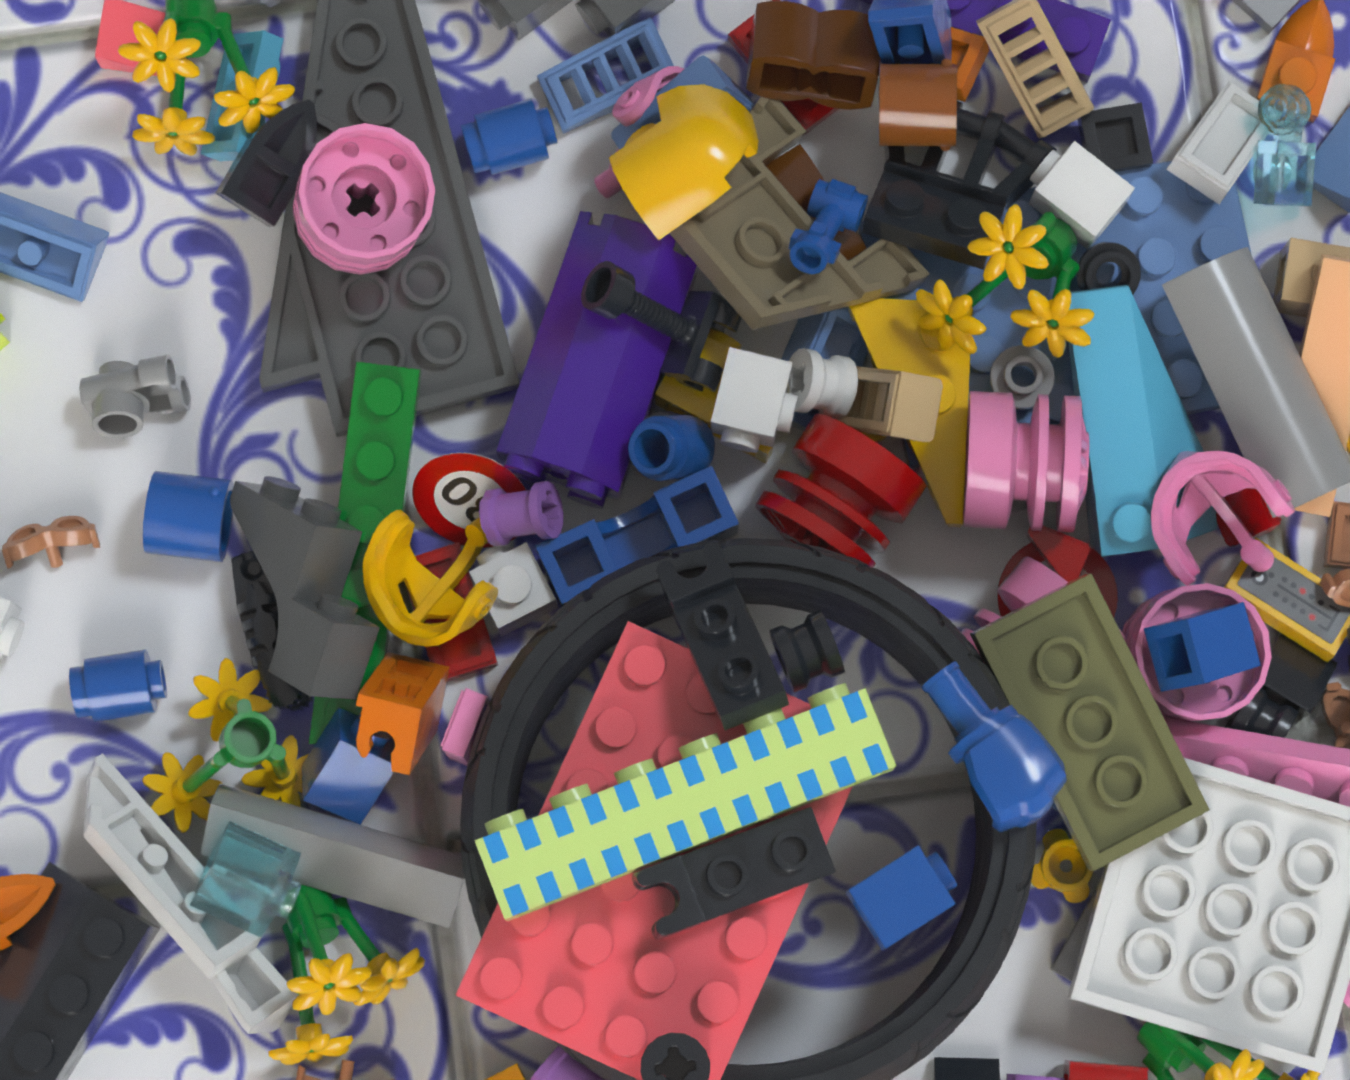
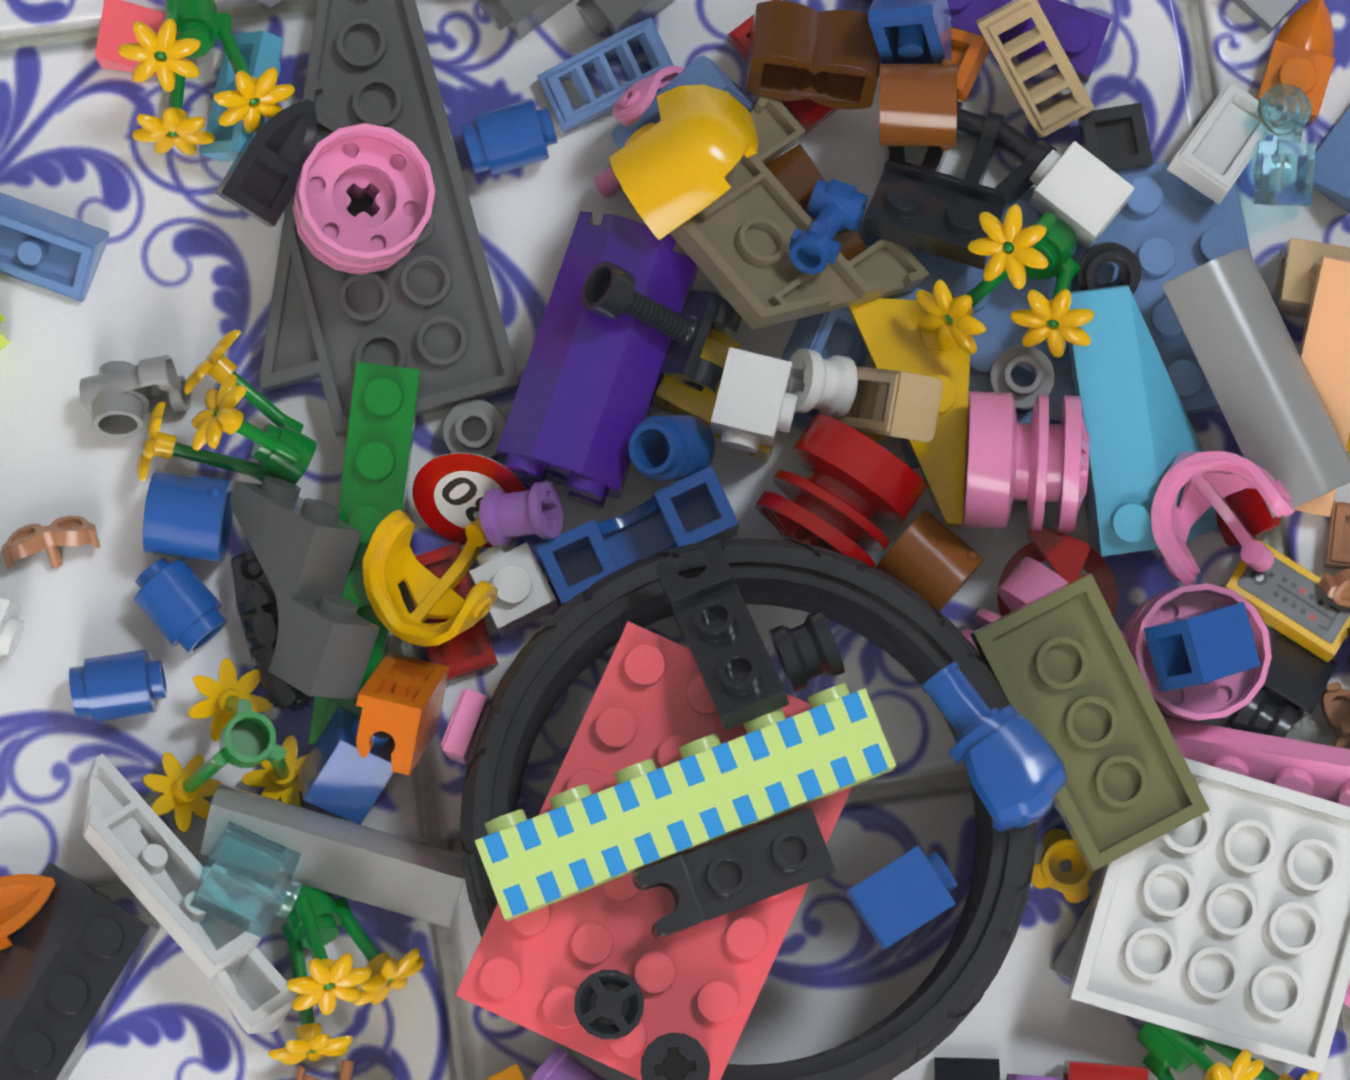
(179, 604): none -> blue brick
(280, 450): none -> plant
(469, 411): none -> light grey plate
(601, 1003): none -> black wheel
(931, 560): none -> dark orange piece

